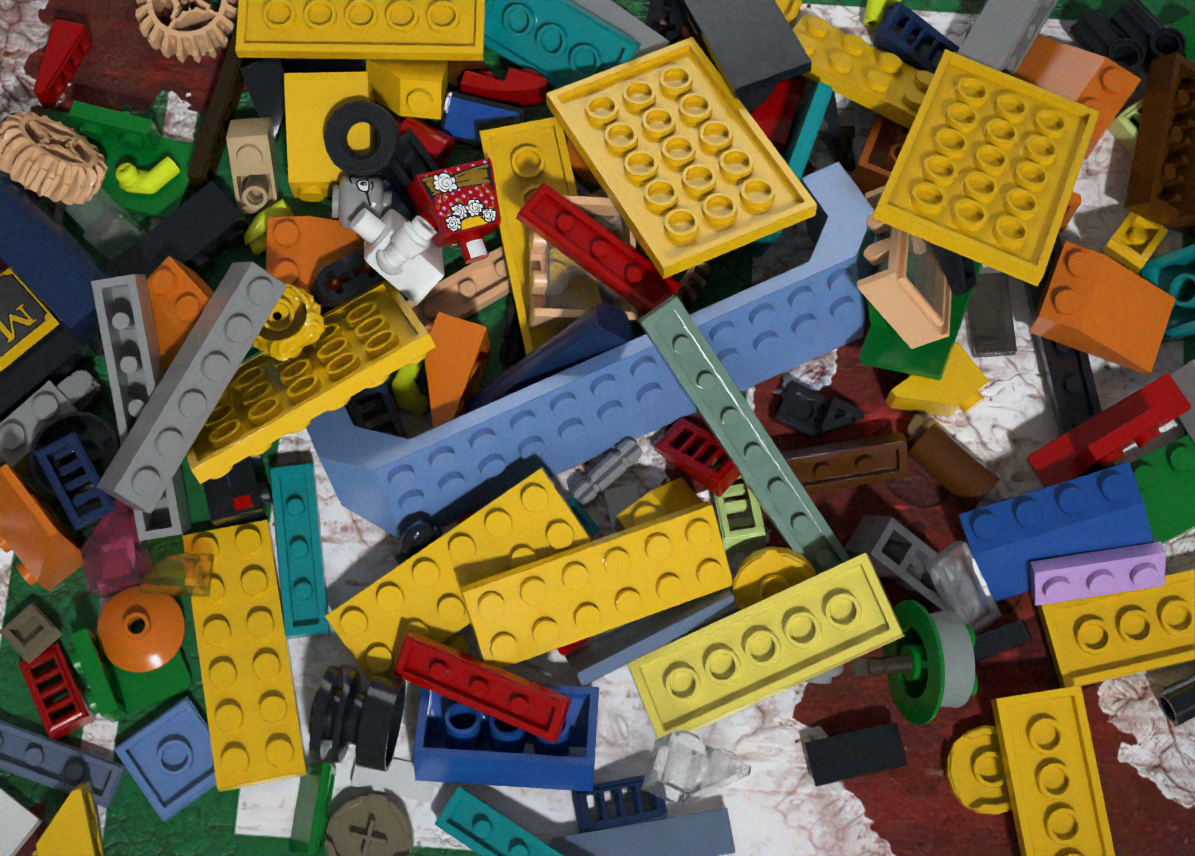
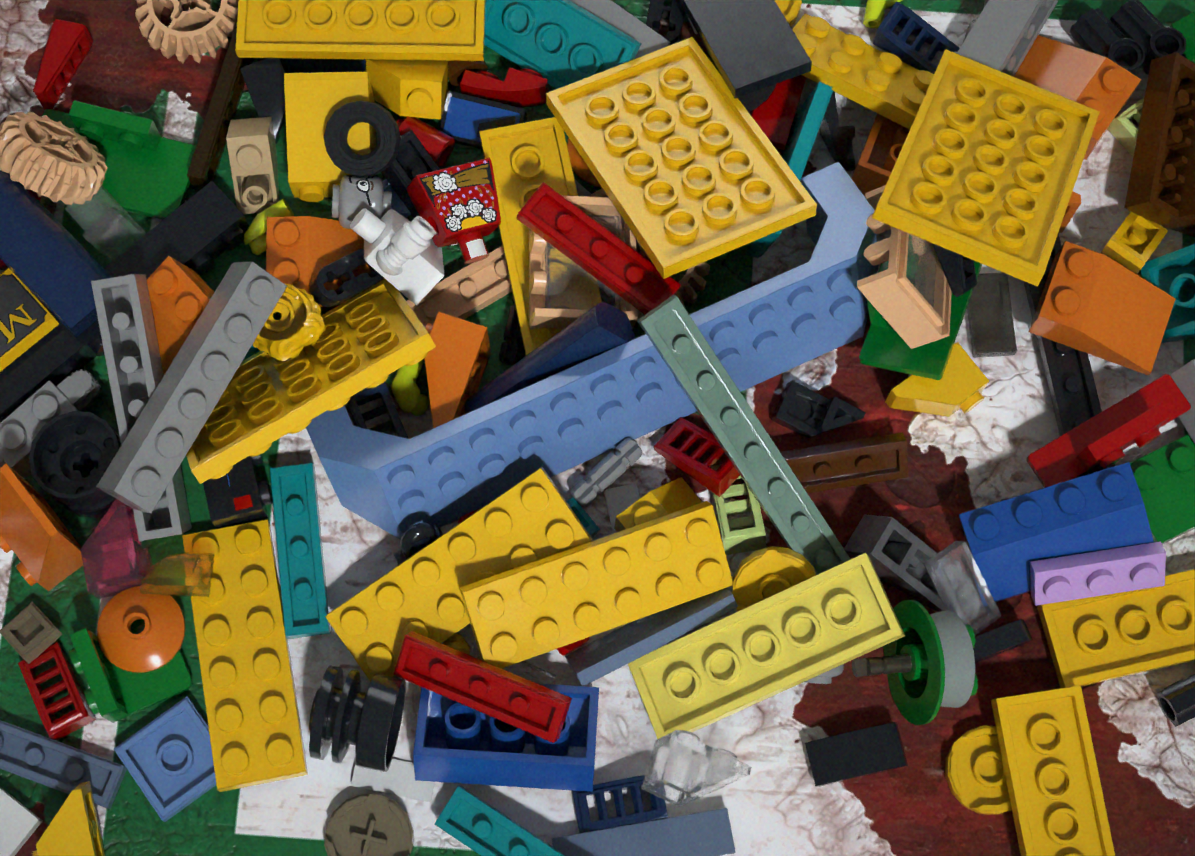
(60, 449): dark blue slope -> none
(144, 181): neon yellow arm -> none
(312, 809): green slope -> none
(951, 465): reddish brown brick -> none

